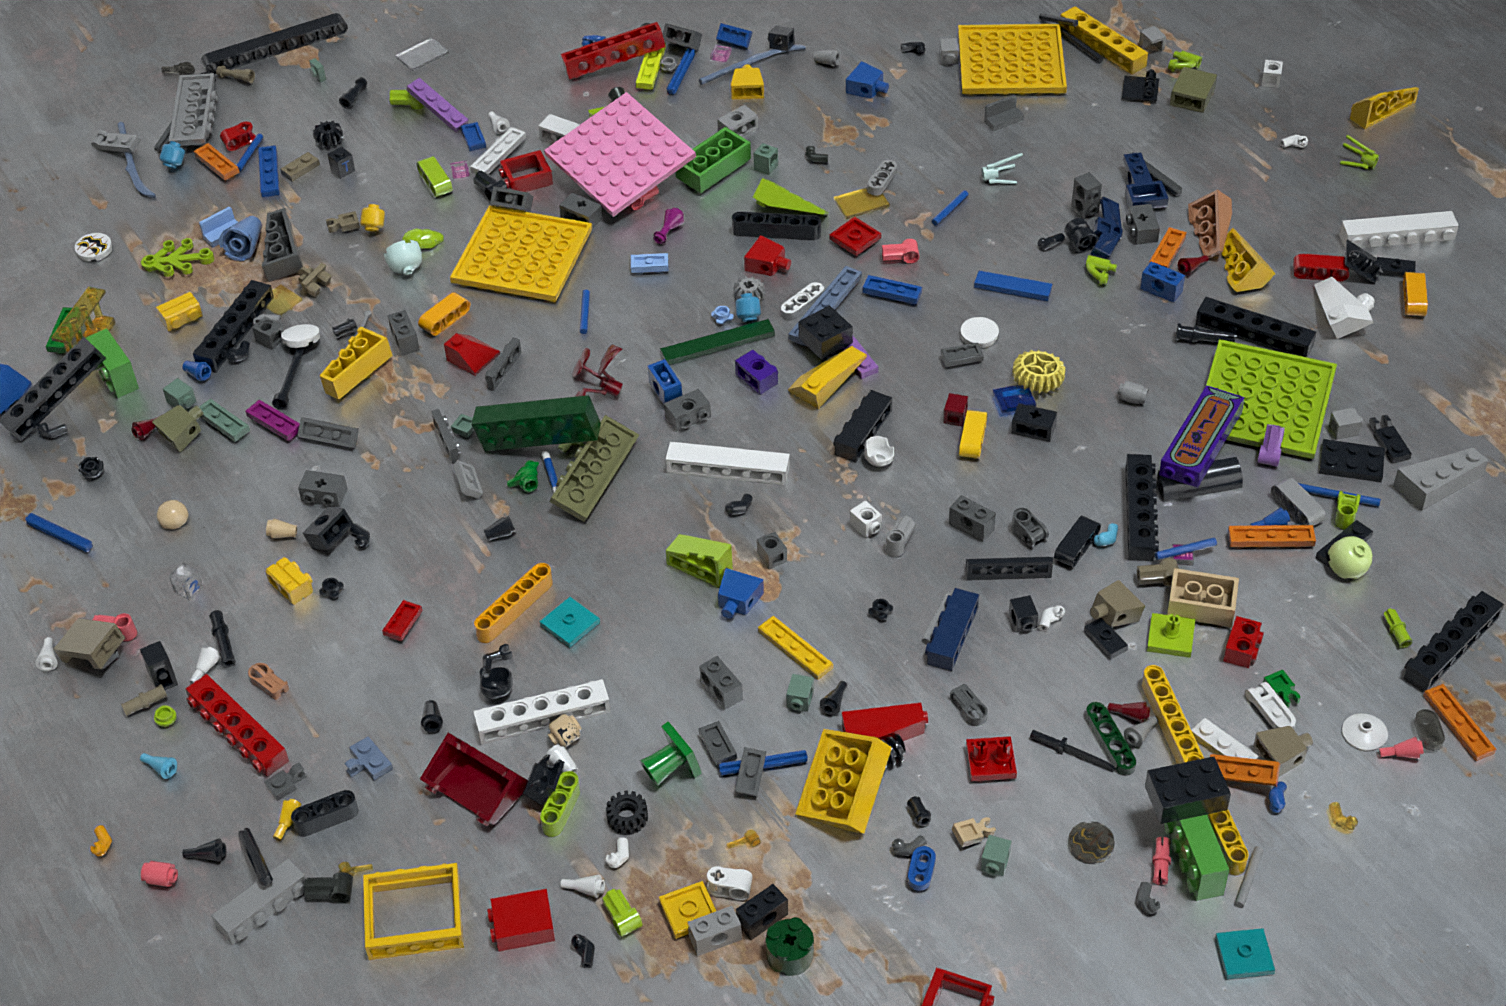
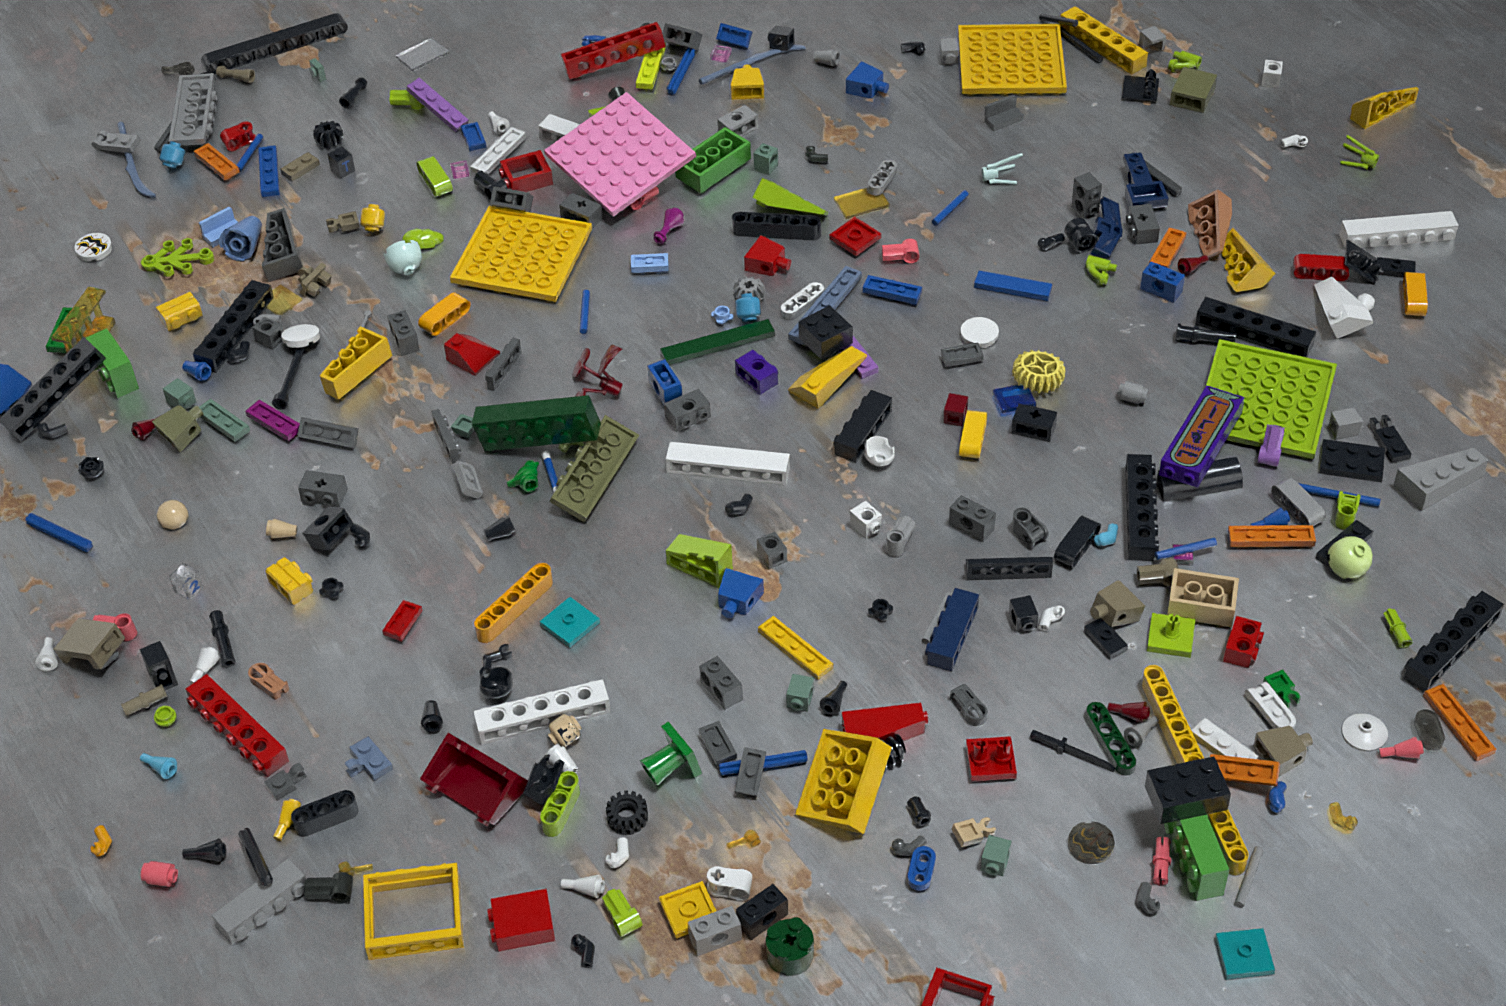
(344, 328): black pin -> none

